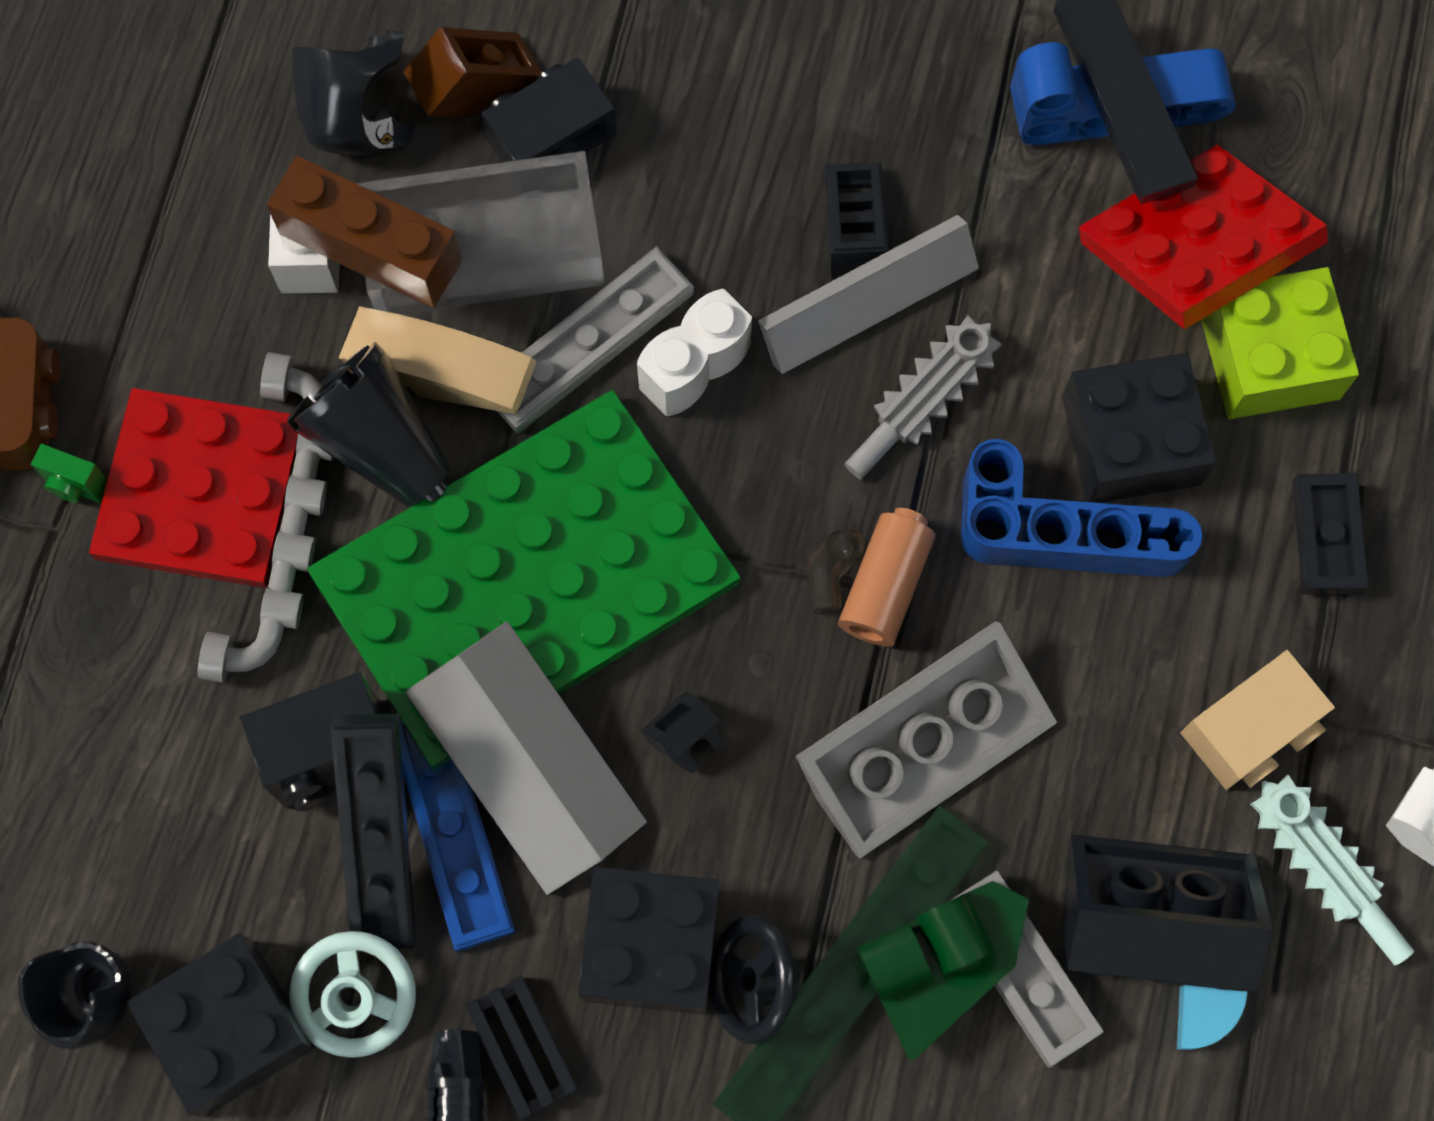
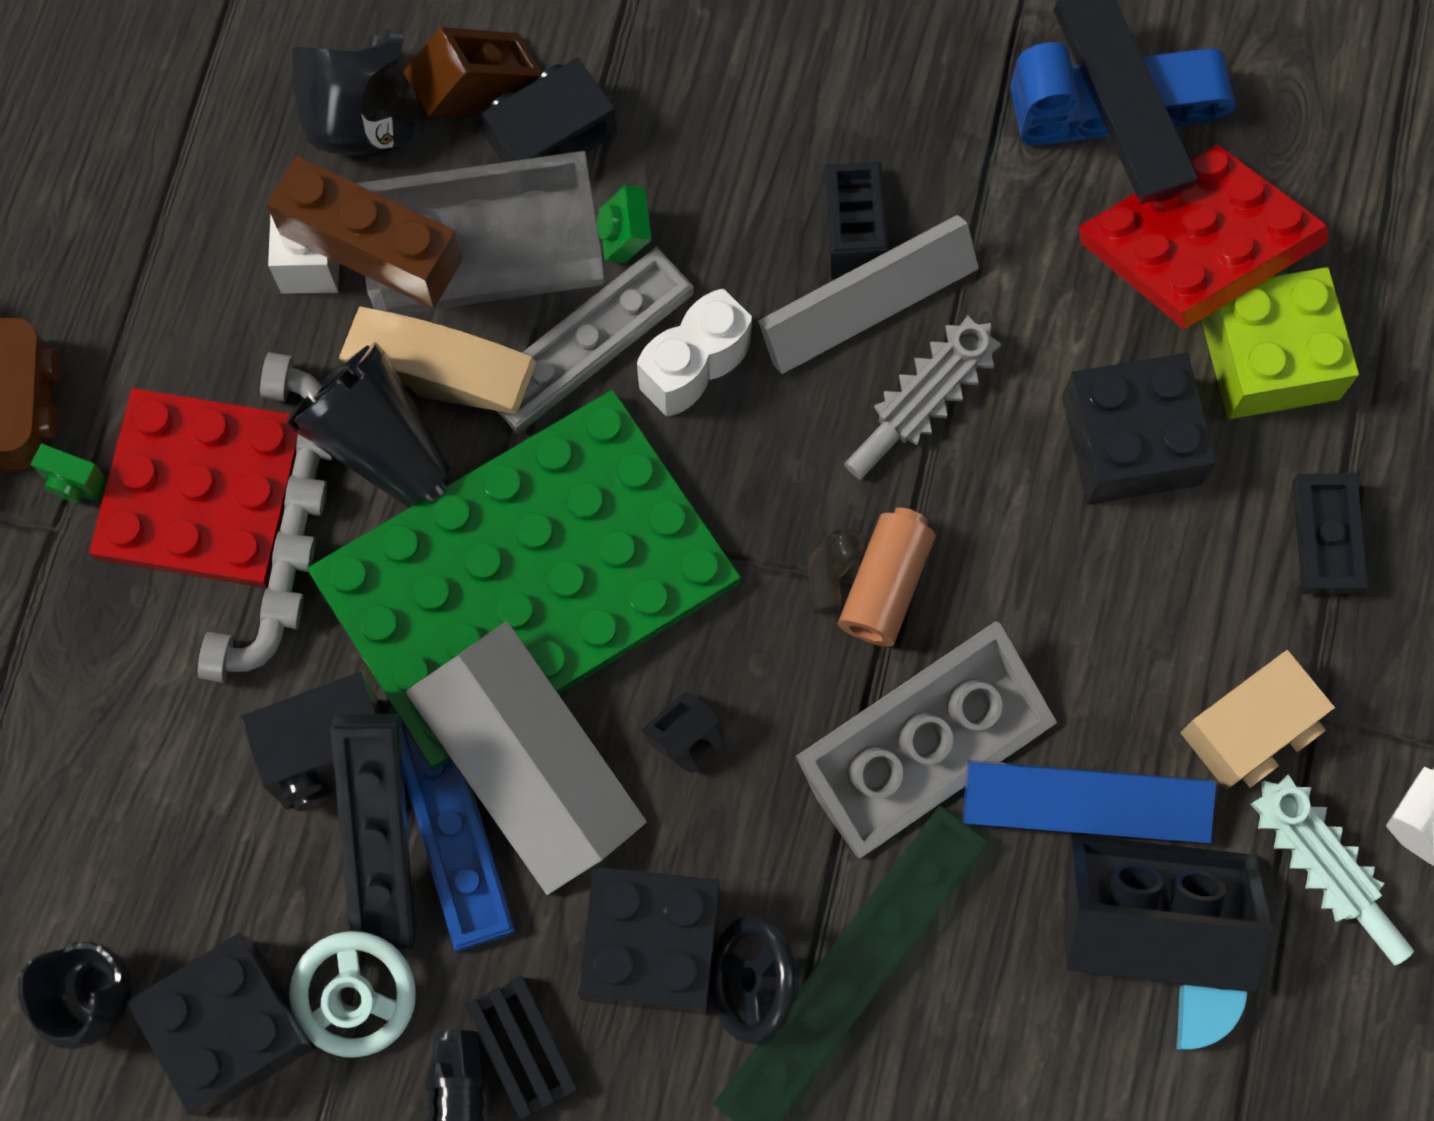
(624, 224): none -> green plate
(945, 961): dark green panel -> none
(1044, 996): light grey plate -> none
(1074, 519): blue beam -> none
(1089, 801): none -> blue tile

